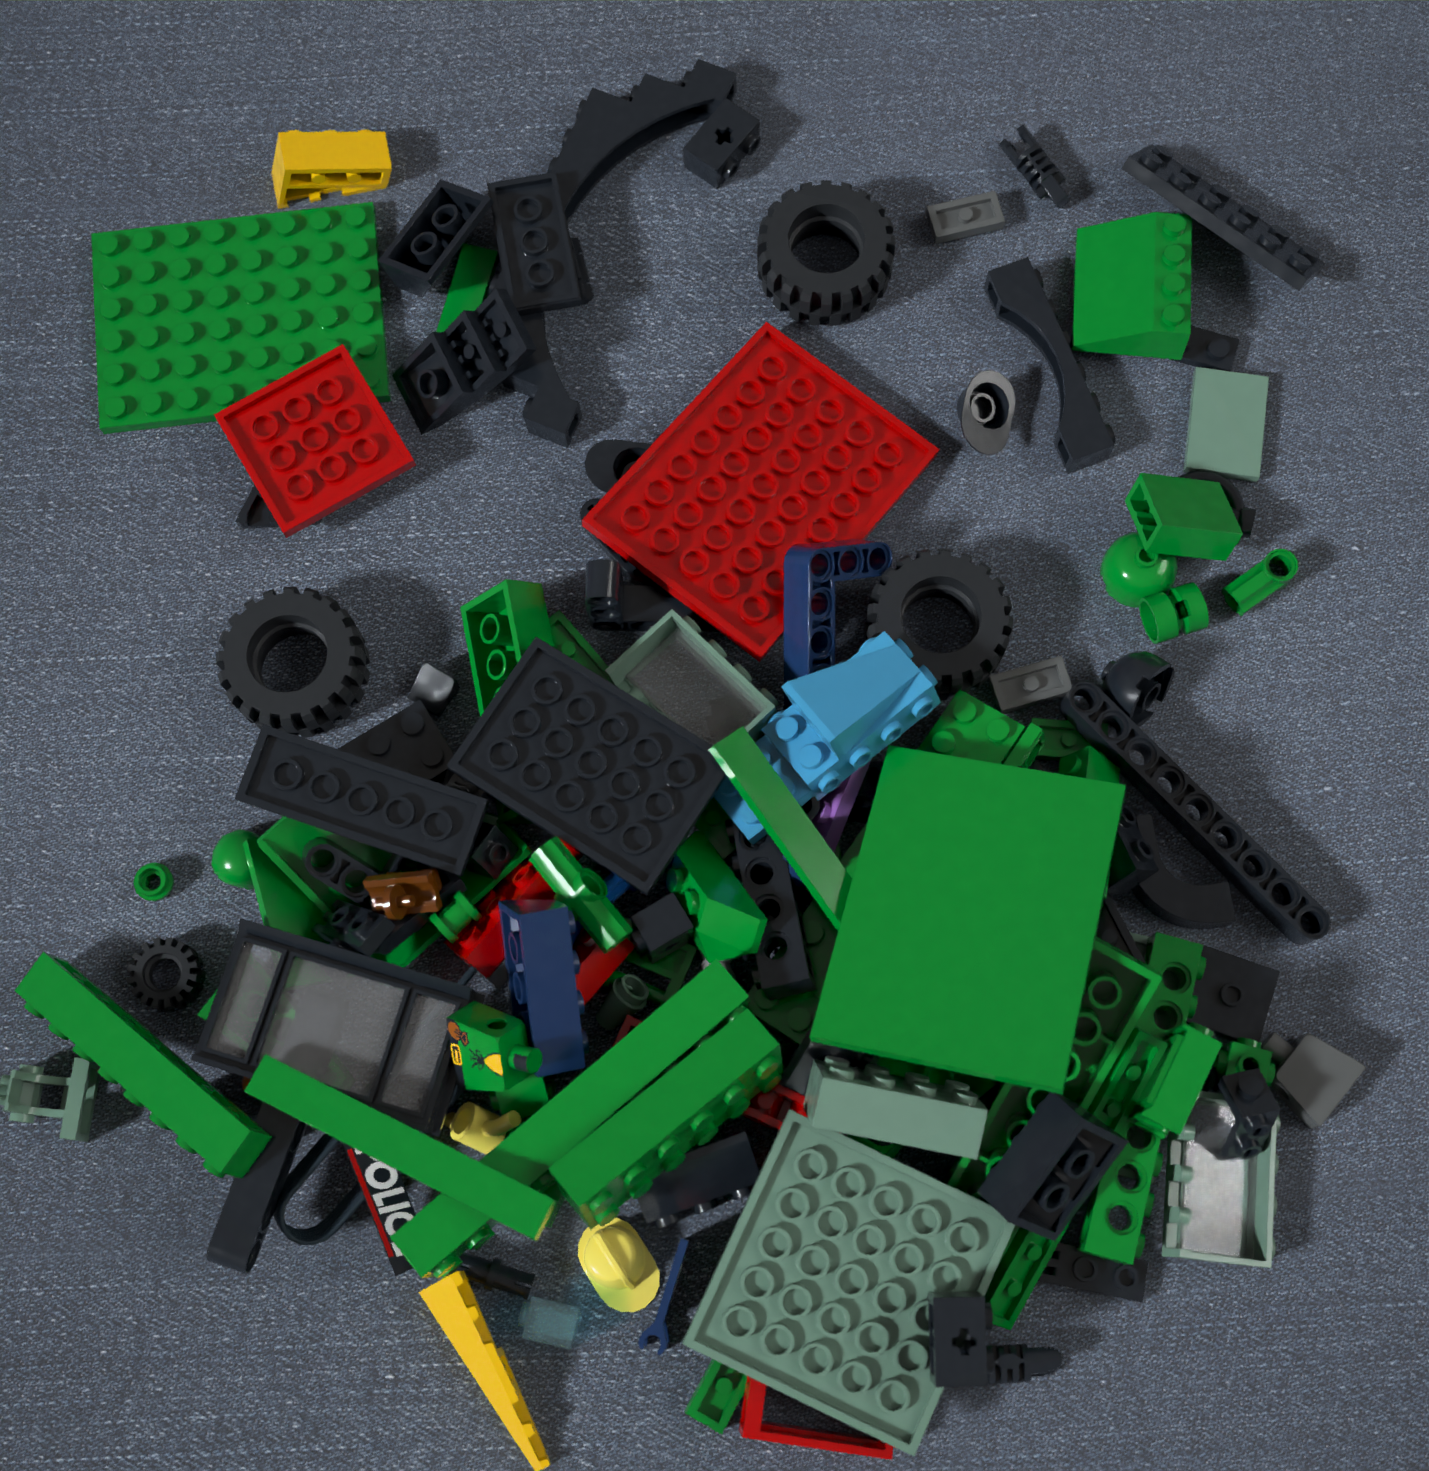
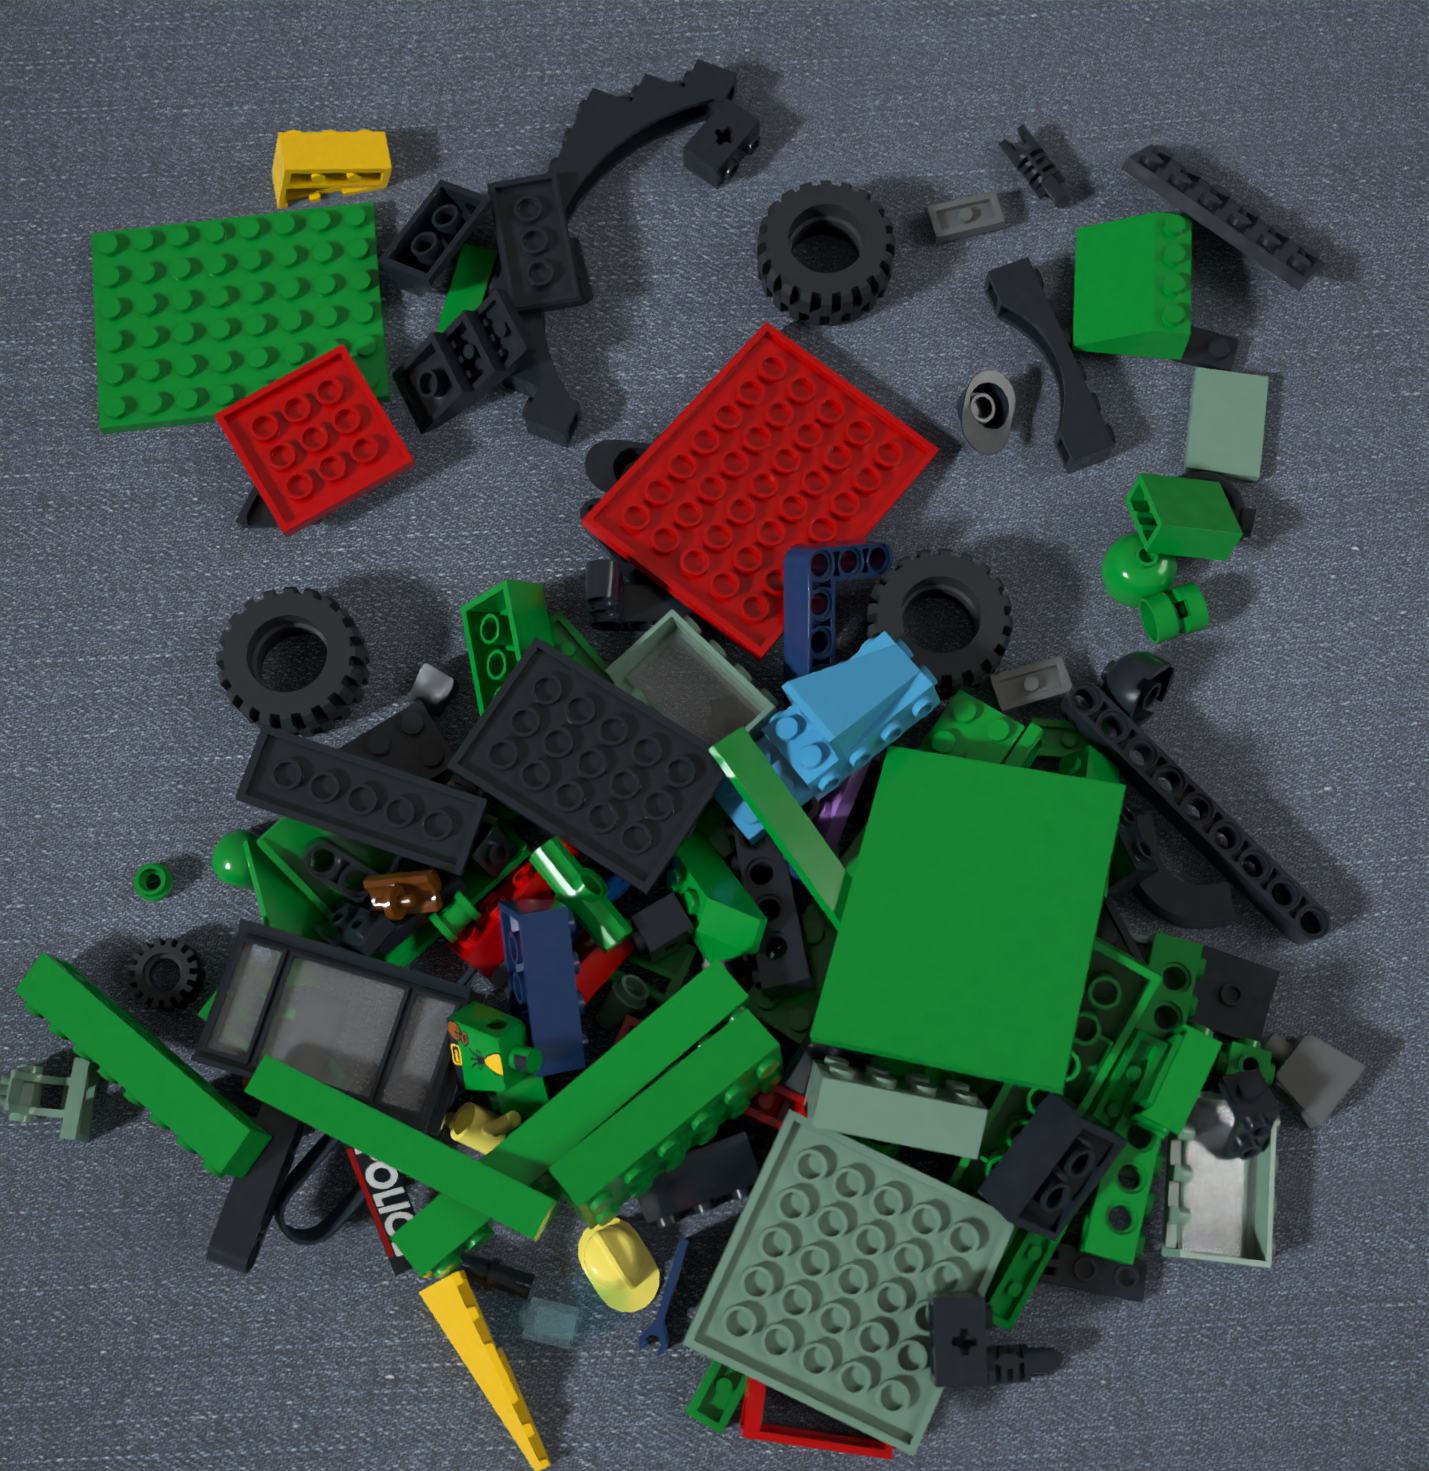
(1260, 582): green piece -> none

